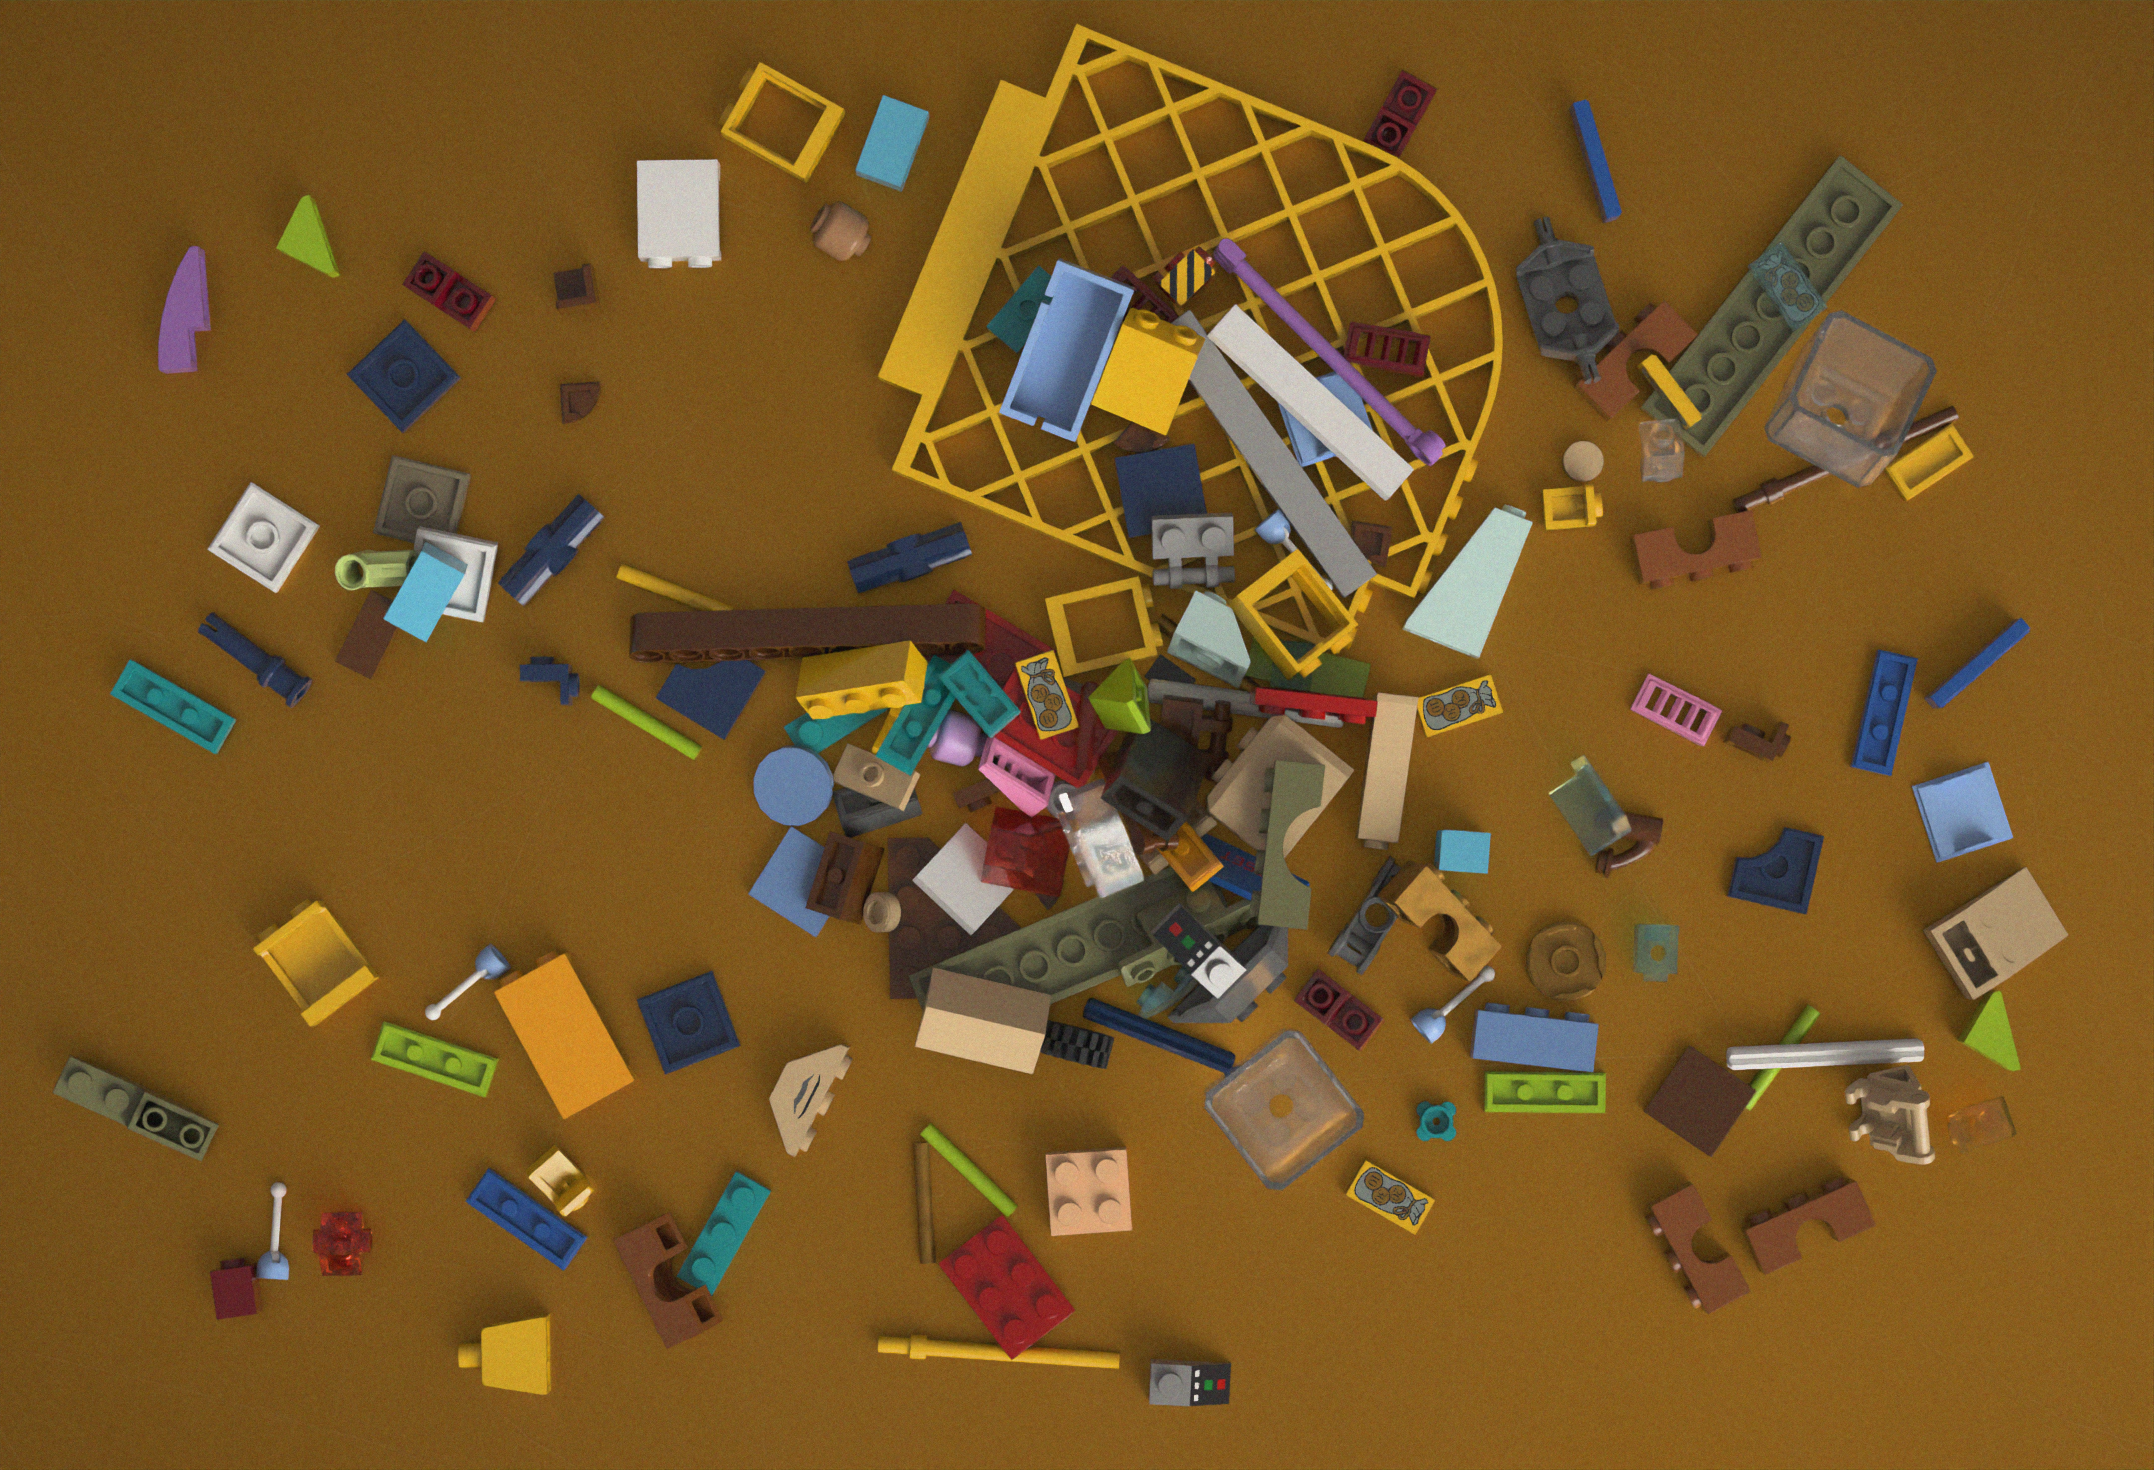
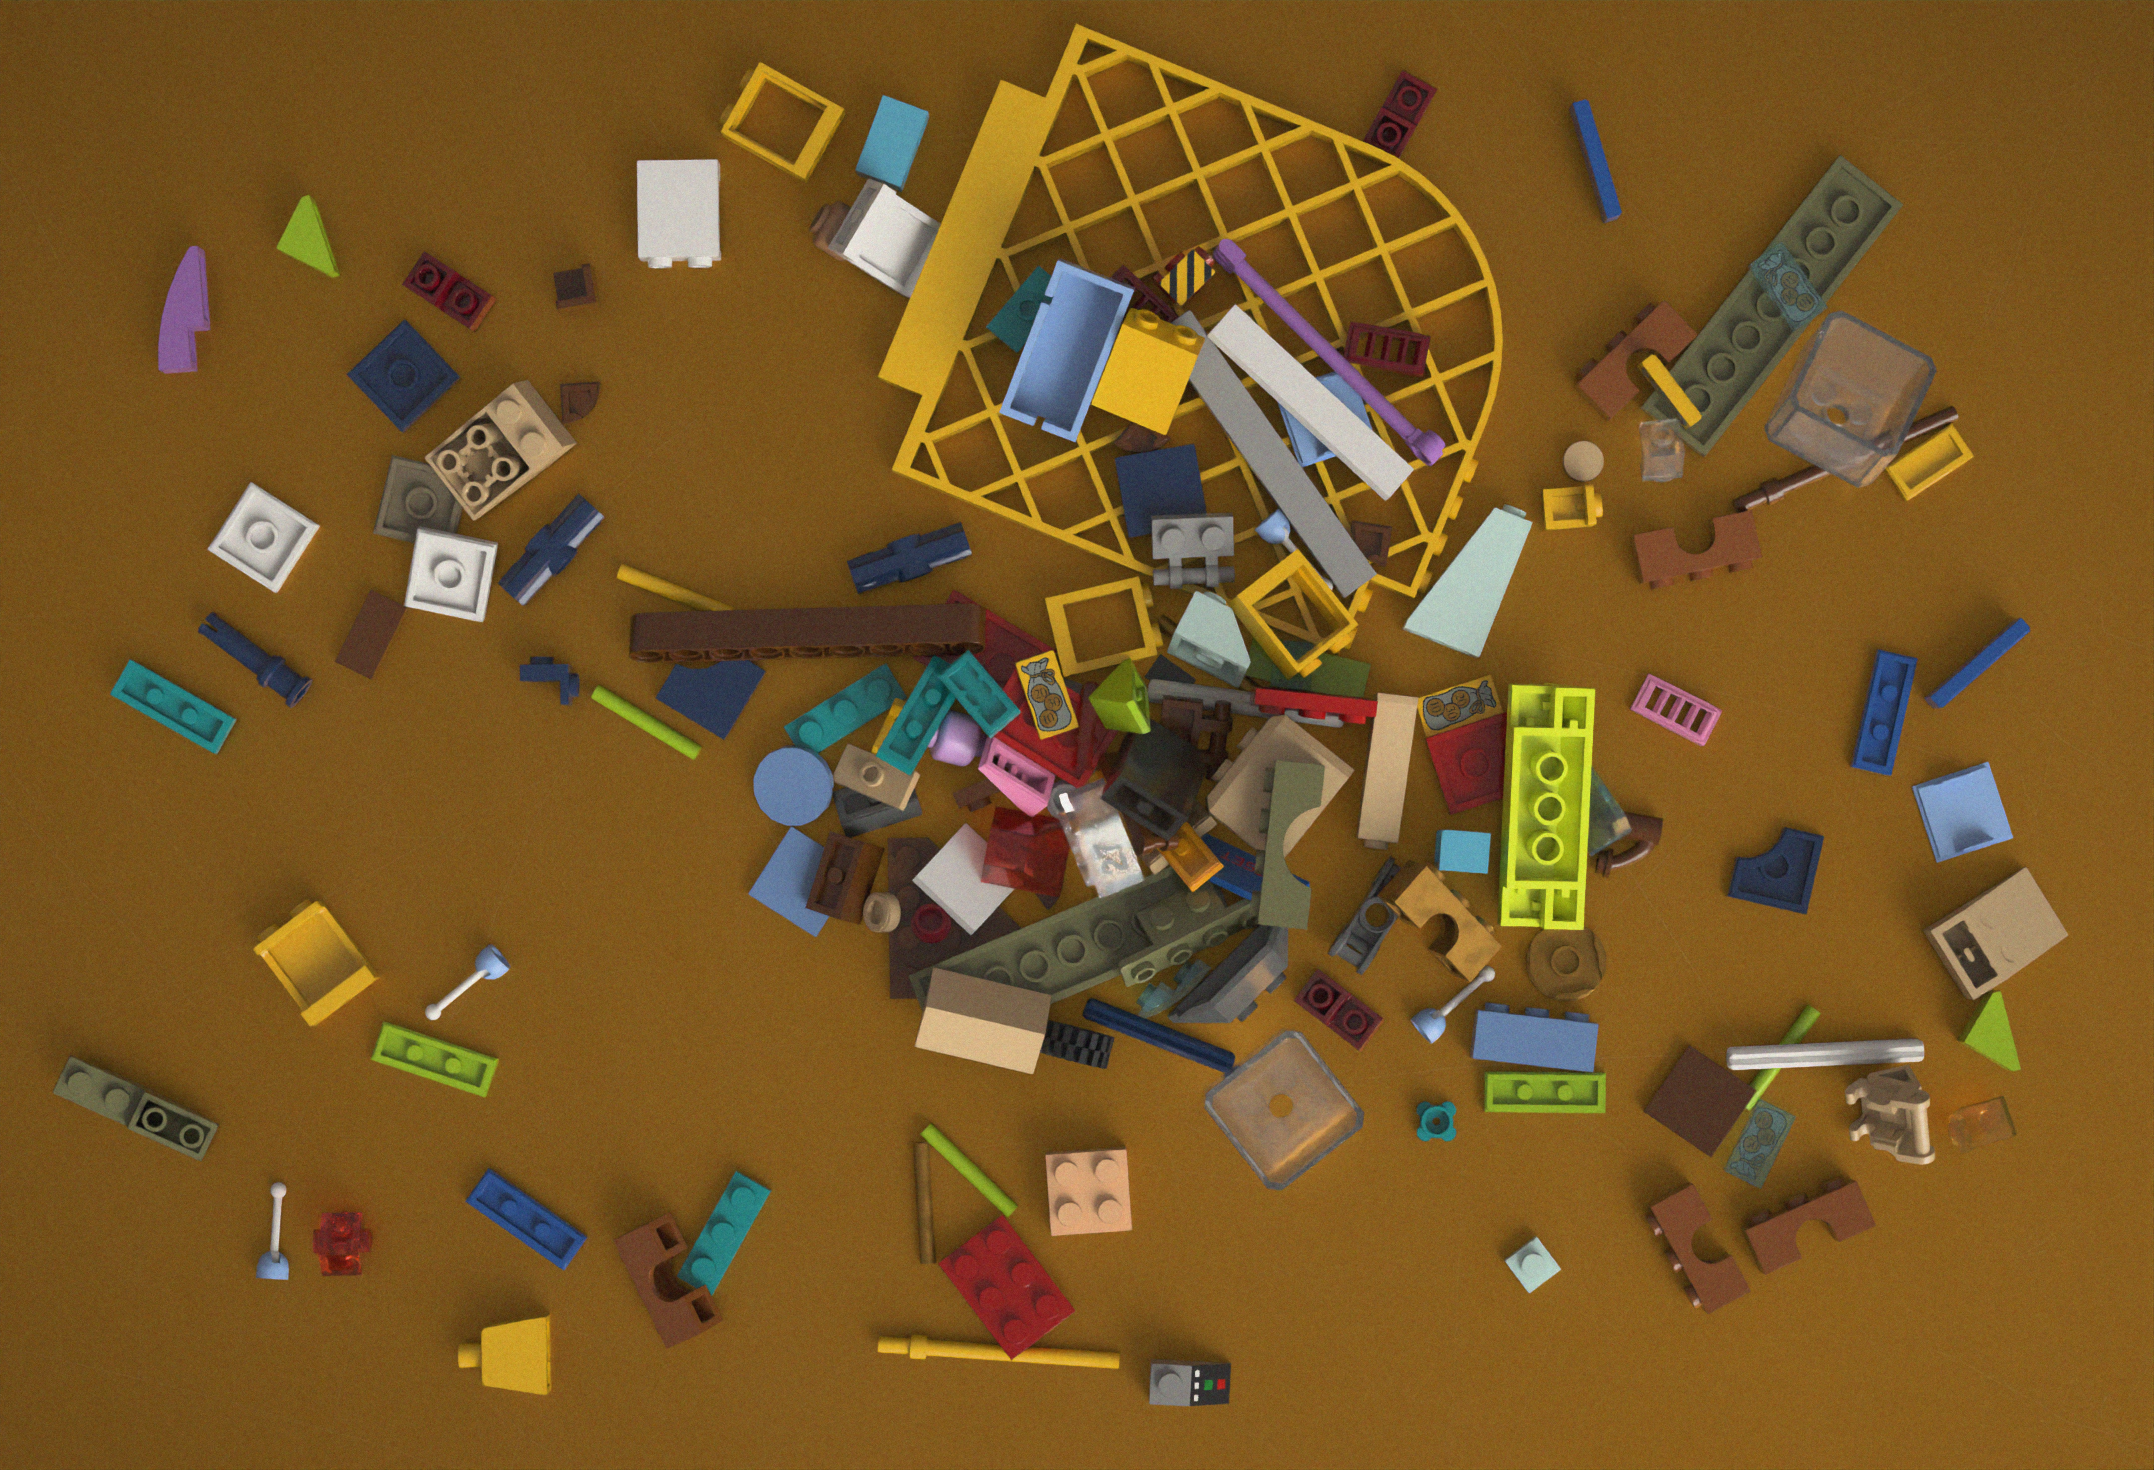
(236, 1289): dark red brick -> none
(379, 568): yellowish green piece -> none
(426, 592): medium azure panel -> none
(500, 449): none -> tan slope
(560, 1180): yellow bracket -> none
(563, 1034): light orange panel -> none
(688, 1022): dark blue tile -> none
(804, 1093): tan slope -> none
(861, 680): yellow brick -> none
(886, 237): none -> white panel
(930, 923): none -> dark red plate
(1198, 951): slope -> none
(1390, 1197): tile -> none
(1470, 762): none -> red plate
(1532, 1264): none -> light aqua plate
(1546, 806): none -> neon yellow slope
(1571, 271): dark grey plate -> none
(1645, 938): clear light blue brick -> none
(1751, 741): reddish brown bracket -> none
(1759, 1143): none -> clear light blue tile

